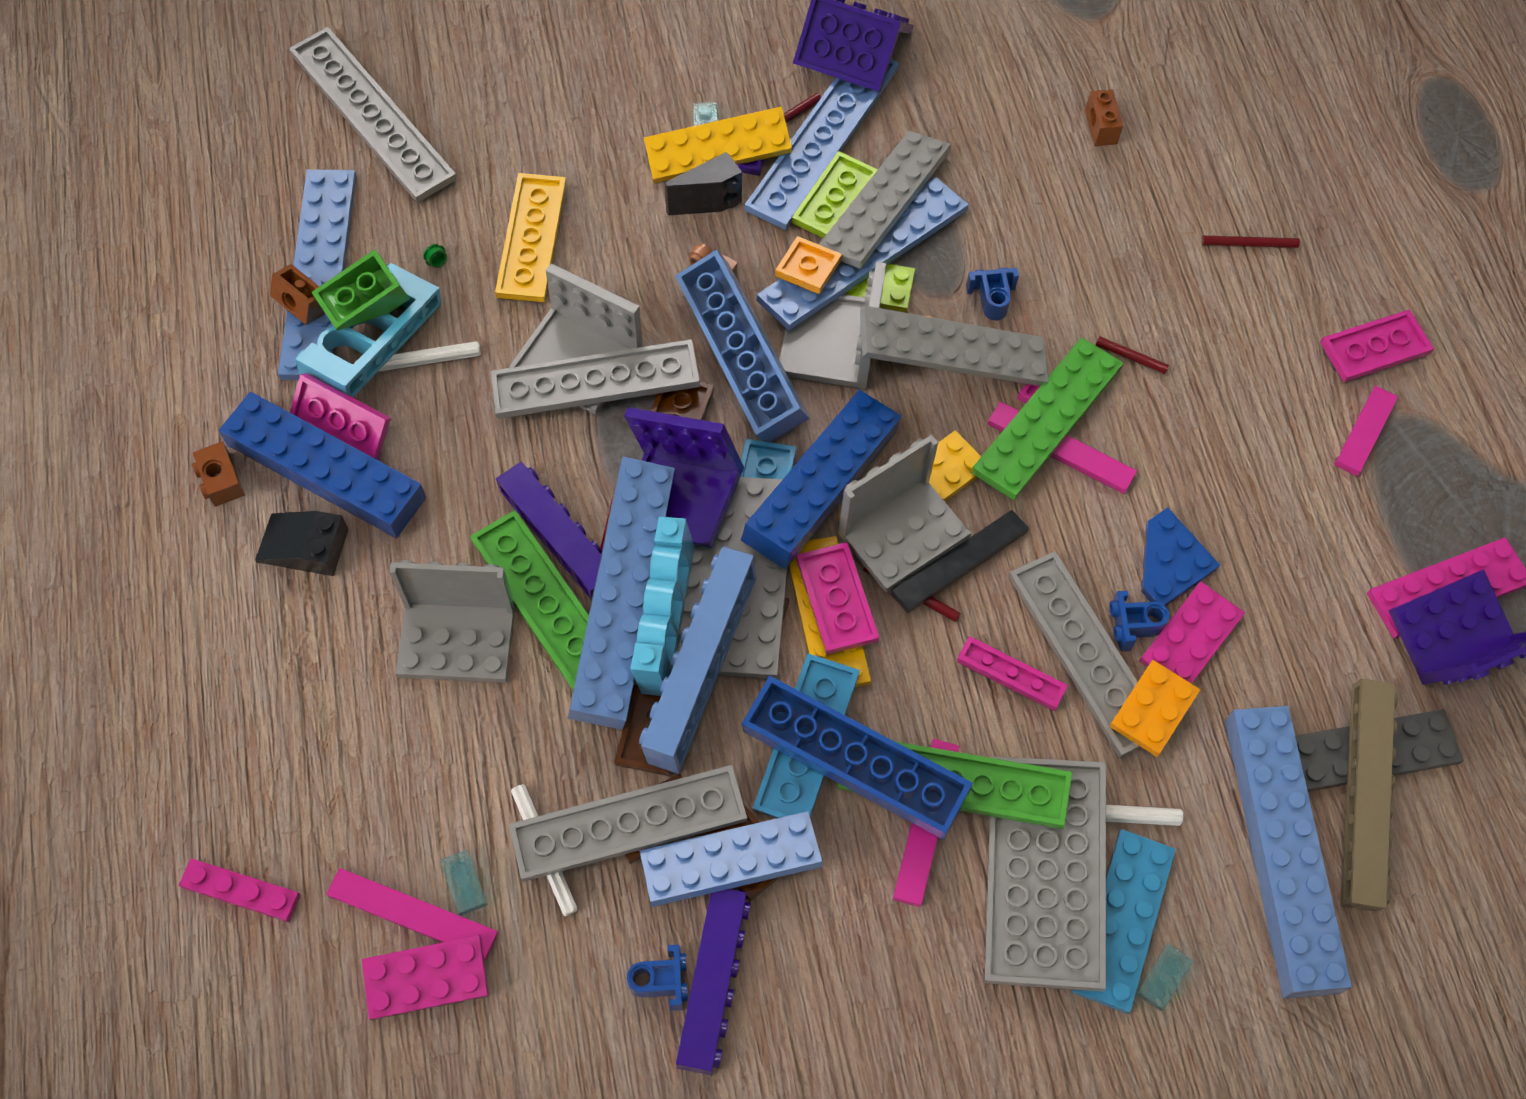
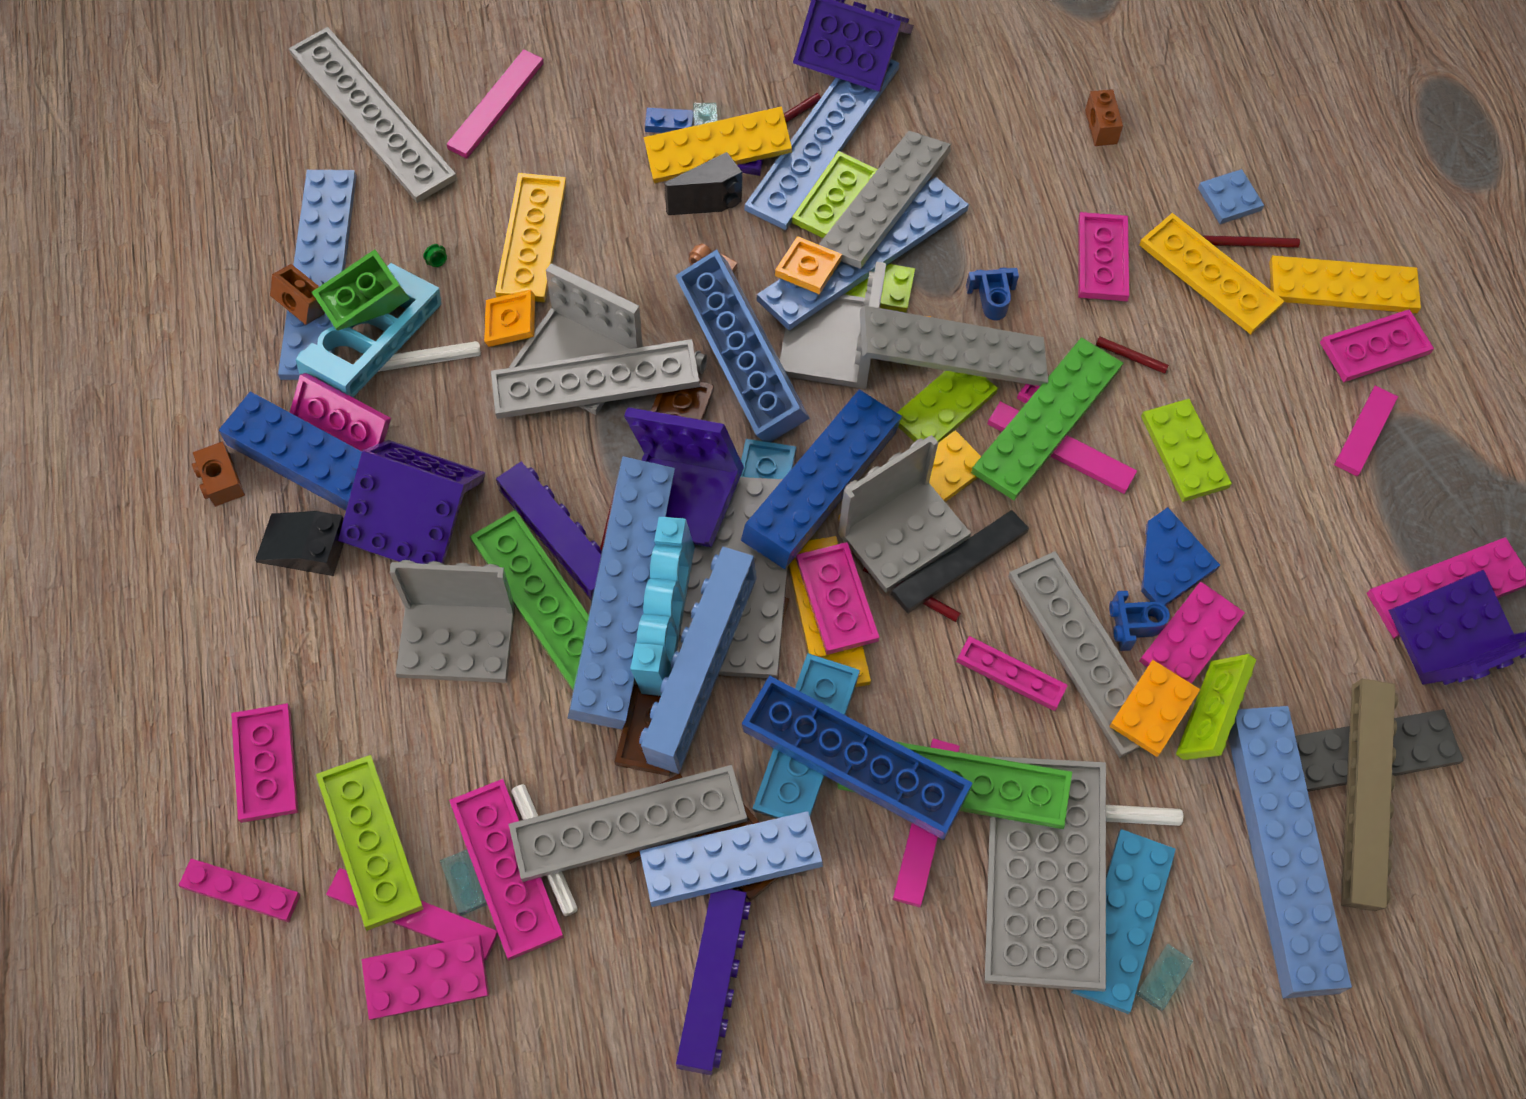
(264, 763): none -> dark pink plate
(369, 843): none -> lime plate
(405, 503): none -> dark purple bracket
(494, 104): none -> tile
(509, 318): none -> light orange plate
(517, 907): none -> dark pink plate
(664, 978): blue pin -> none
(666, 120): none -> plate
(701, 361): none -> light grey plate
(945, 405): none -> lime plate
(1103, 256): none -> dark pink plate
(1186, 450): none -> lime plate
(1211, 273): none -> yellow plate
(1216, 707): none -> lime plate
(1230, 196): none -> medium blue plate
(1345, 284): none -> yellow plate

